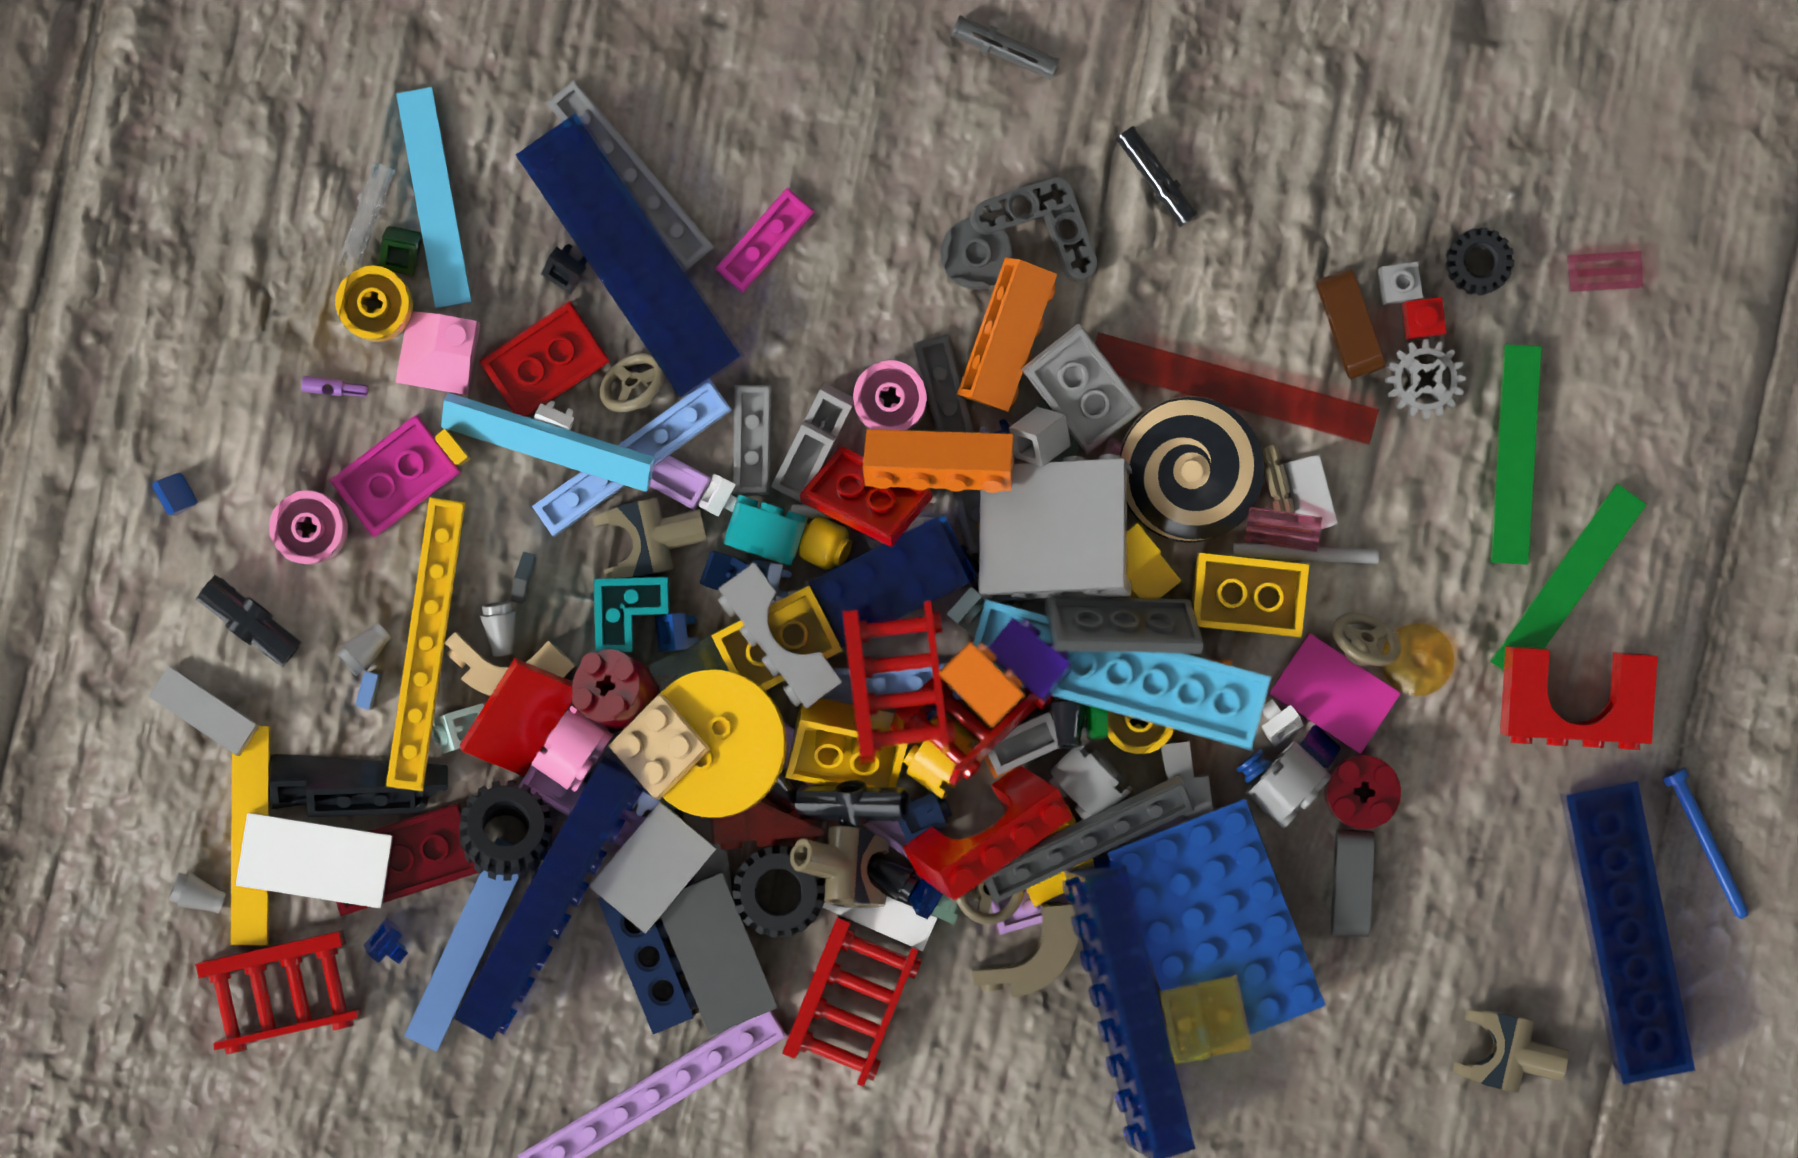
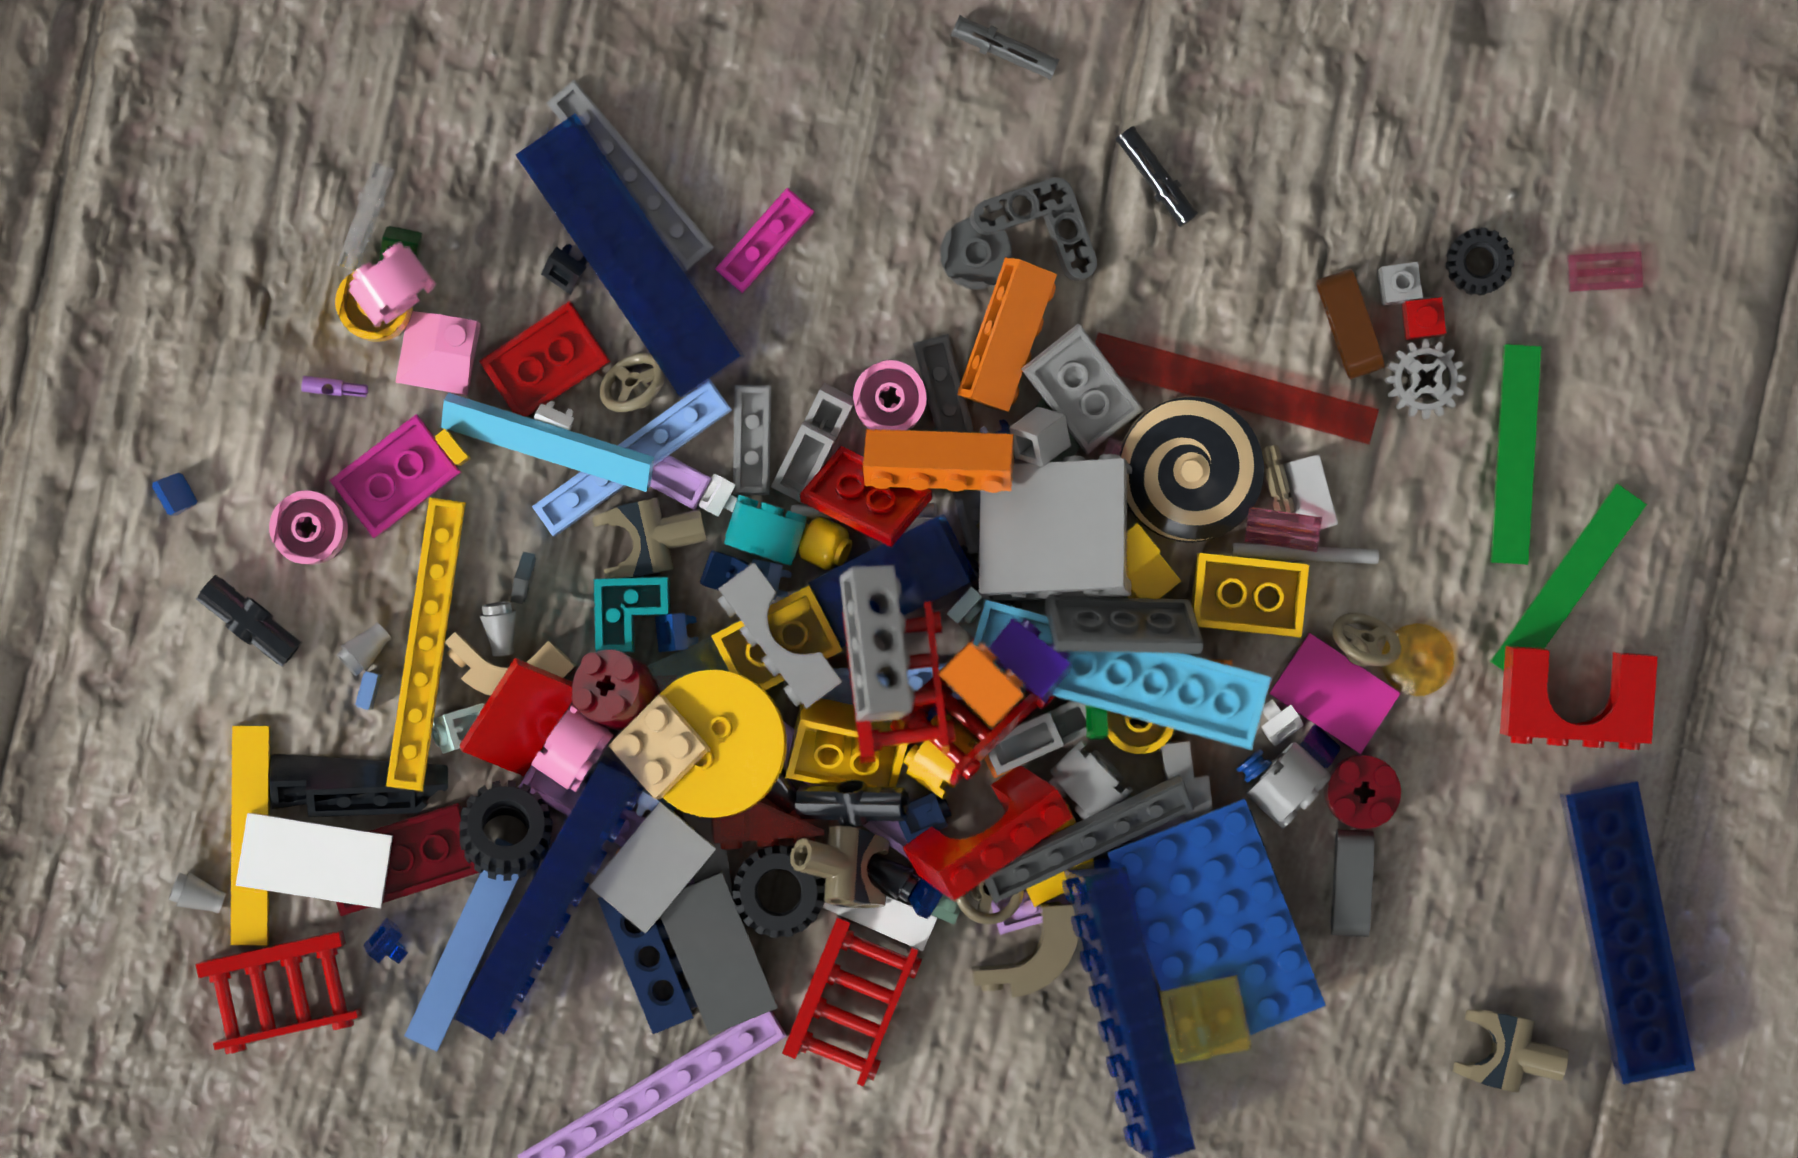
(204, 711): light grey tile -> none
(390, 285): none -> bright pink brick
(434, 198): medium azure tile -> none
(872, 698): none -> light grey brick
(1068, 721): black cone -> none
(1678, 781): blue bar -> none

